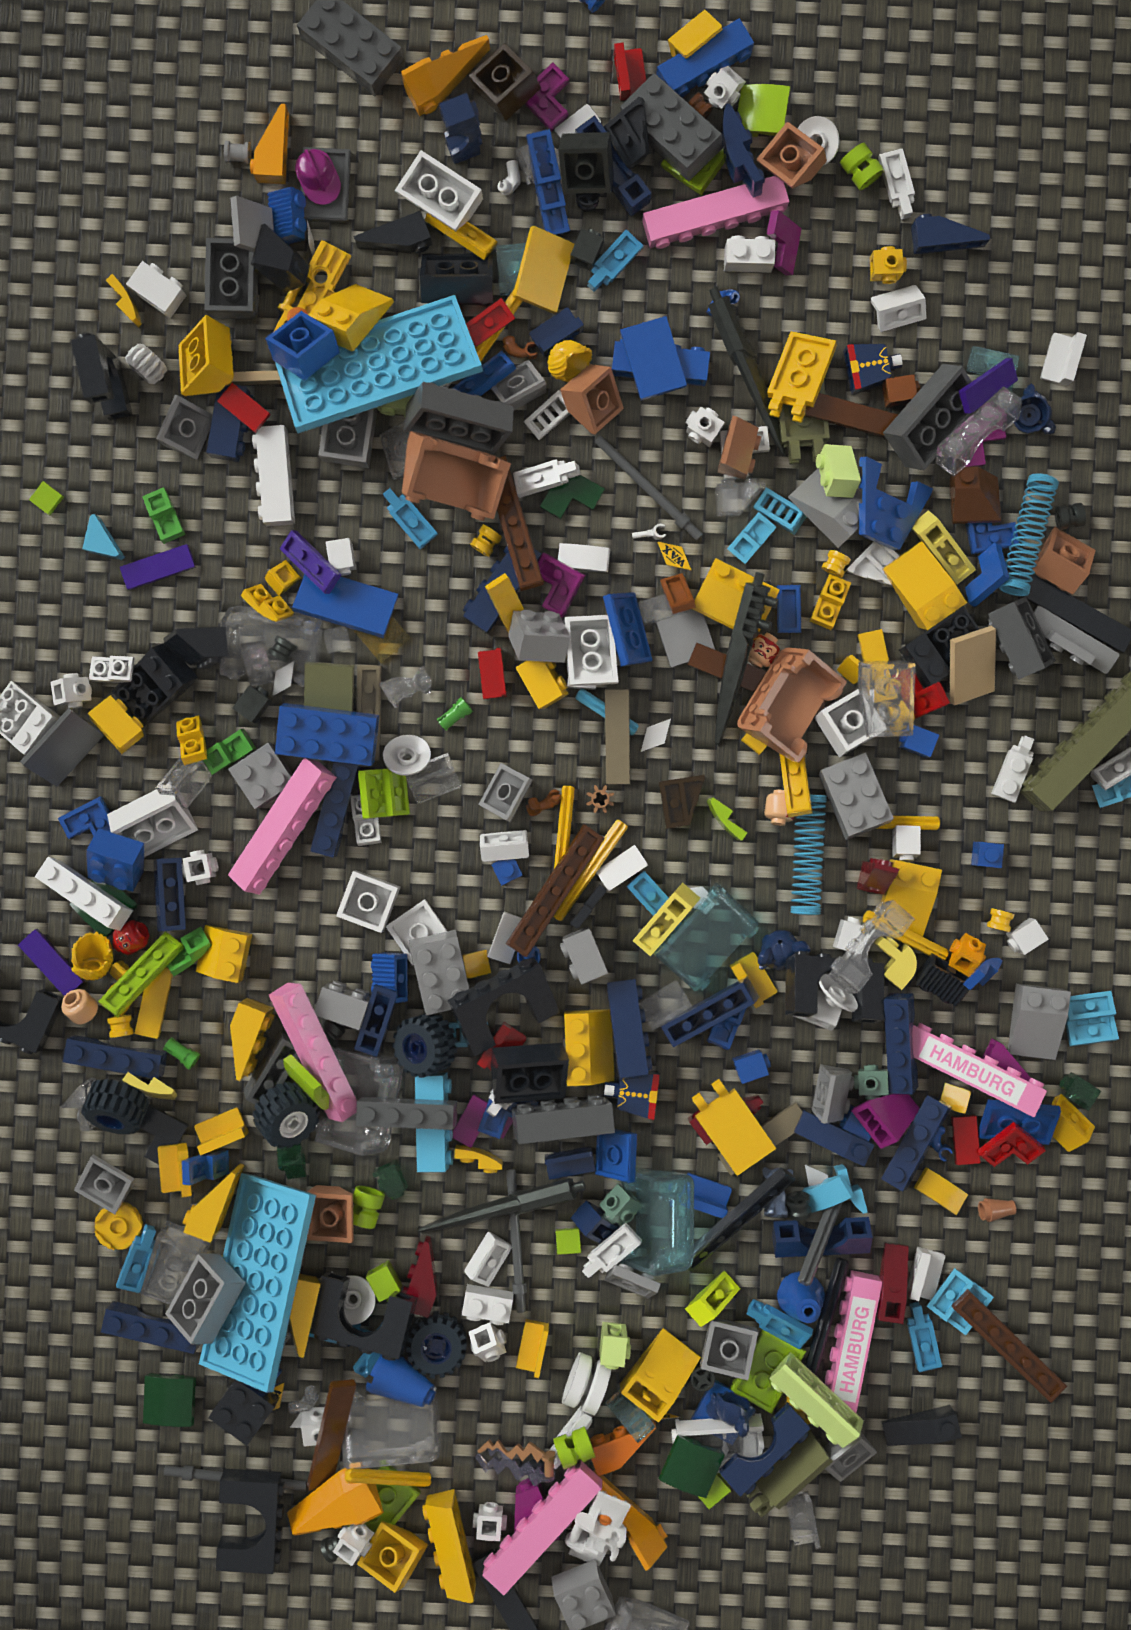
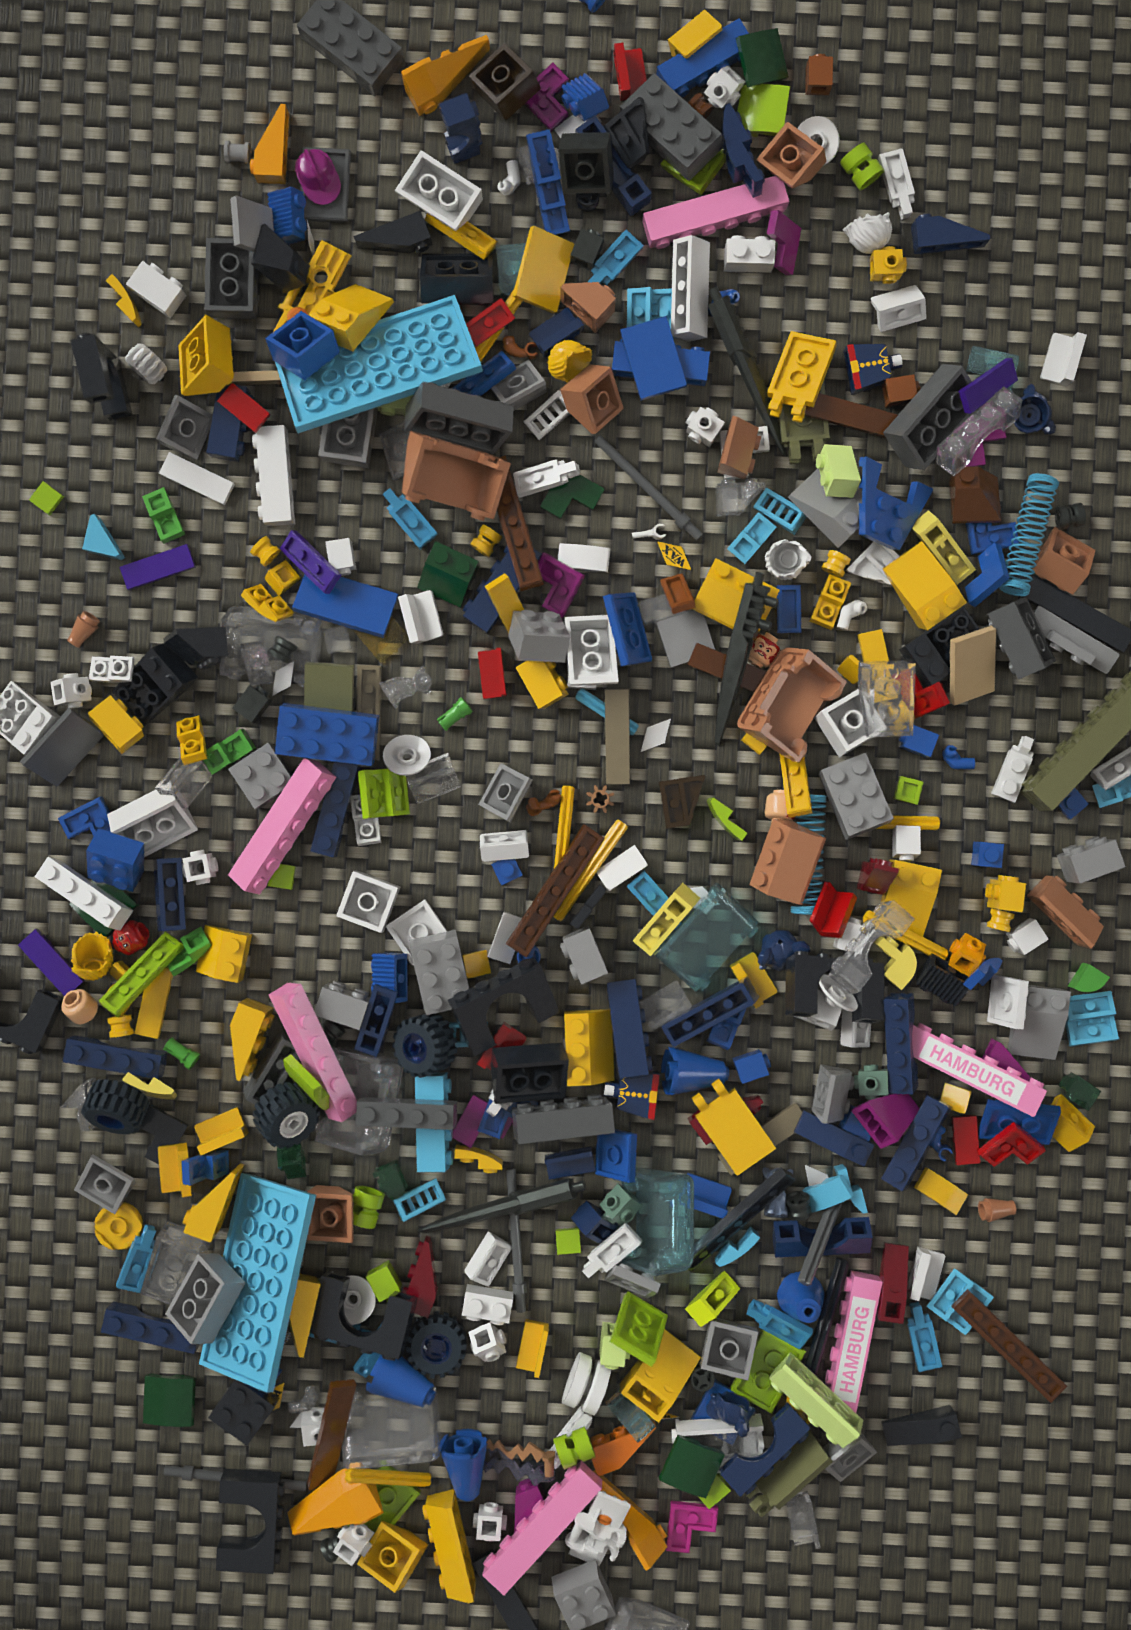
(83, 628): none -> nougat cone
(196, 478): none -> white tile
(265, 551): none -> yellow wheel
(283, 877): none -> lime tile
(421, 617): none -> white panel
(422, 1207): none -> medium azure slope
(448, 574): none -> dark green slope
(464, 1461): none -> blue cone
(584, 97): none -> blue brick
(589, 302): none -> nougat slope
(639, 1328): none -> lime tile
(648, 304): none -> medium azure slope
(685, 1518): none -> dark pink tile
(690, 288): none -> white brick
(690, 1071): none -> blue cone
(731, 1252): none -> medium azure slope
(762, 57): none -> dark green slope
(786, 559): none -> white hair
(787, 861): none -> nougat slope
(819, 75): none -> dark orange brick
(832, 911): none -> red panel
(849, 611): none -> white arm
(854, 1033): none -> white slope
(869, 232): none -> white hair
(908, 790): none -> lime tile
(955, 761): none -> blue arm
(1005, 893): none -> yellow brick
(1008, 1001): none -> white plate
(1066, 911): none -> nougat slope
(1072, 804): none -> blue plate
(1088, 979): none -> bright green brick
(1090, 860): none -> light grey brick

